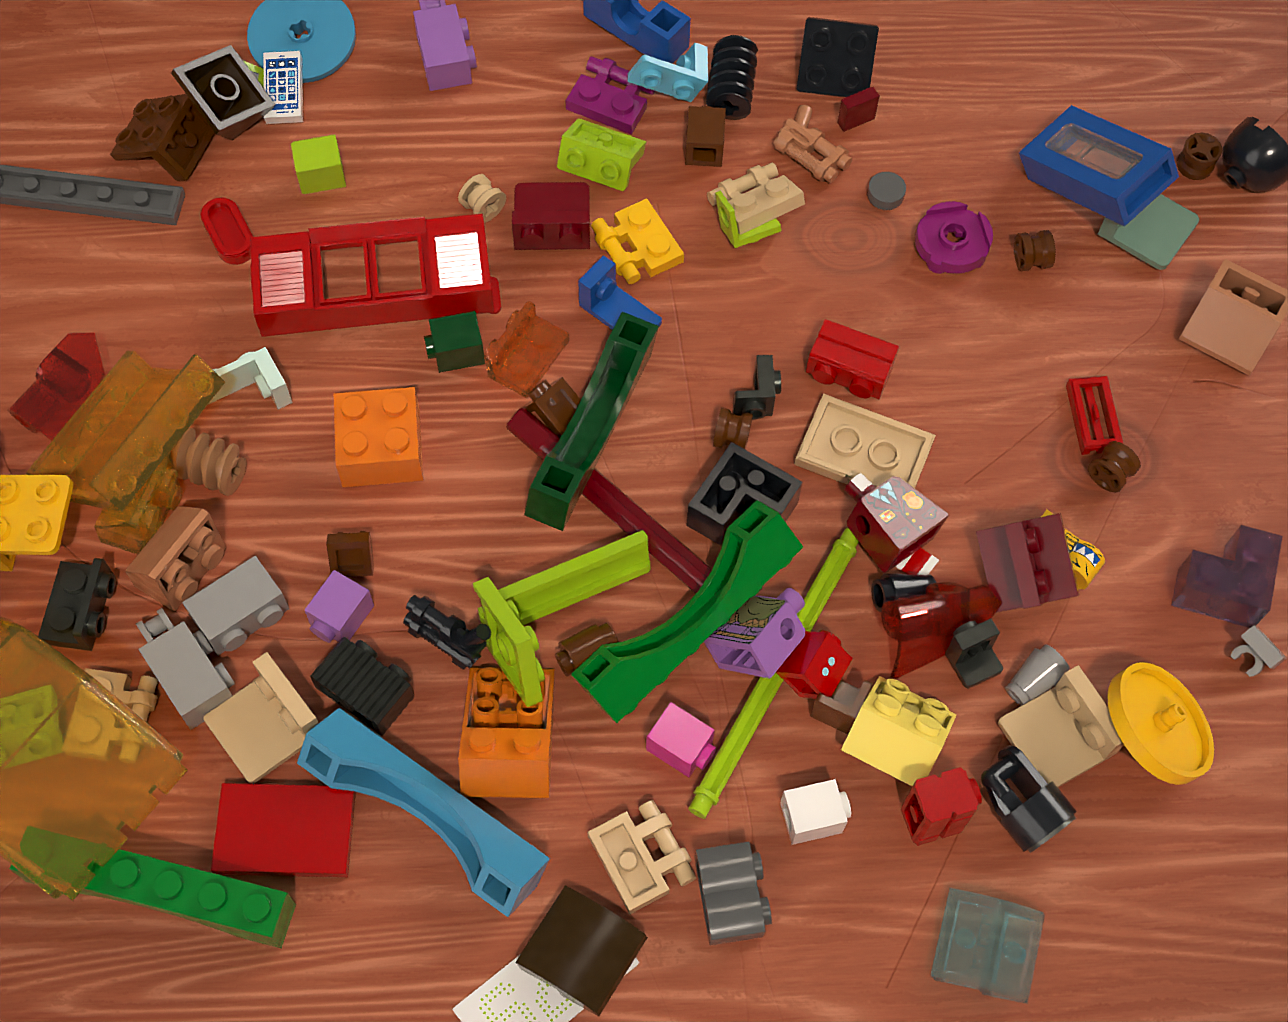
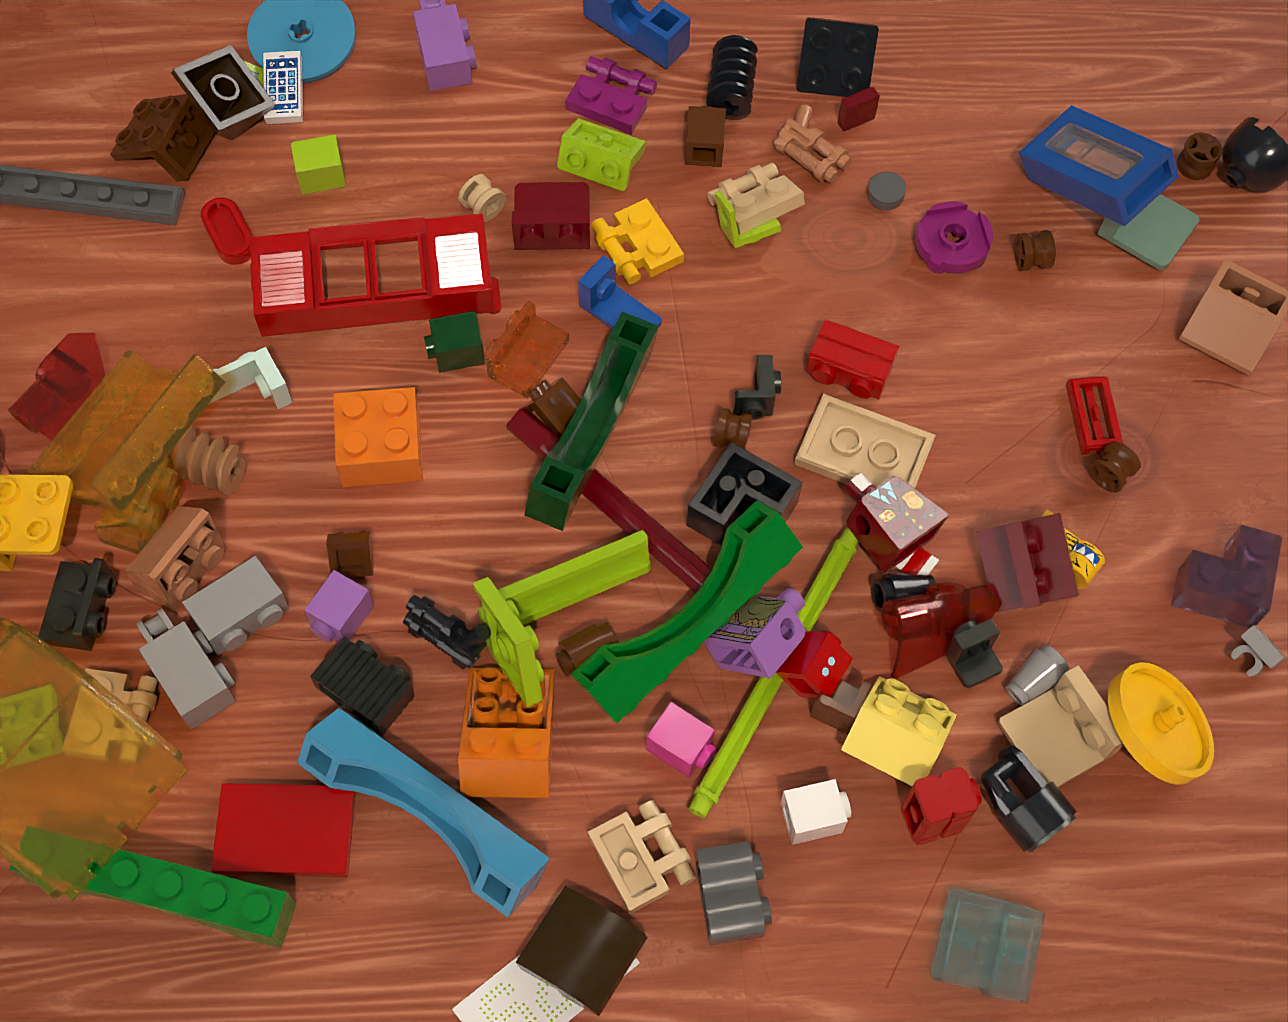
(262, 722): tan bracket -> none
(678, 80): medium azure bracket -> none

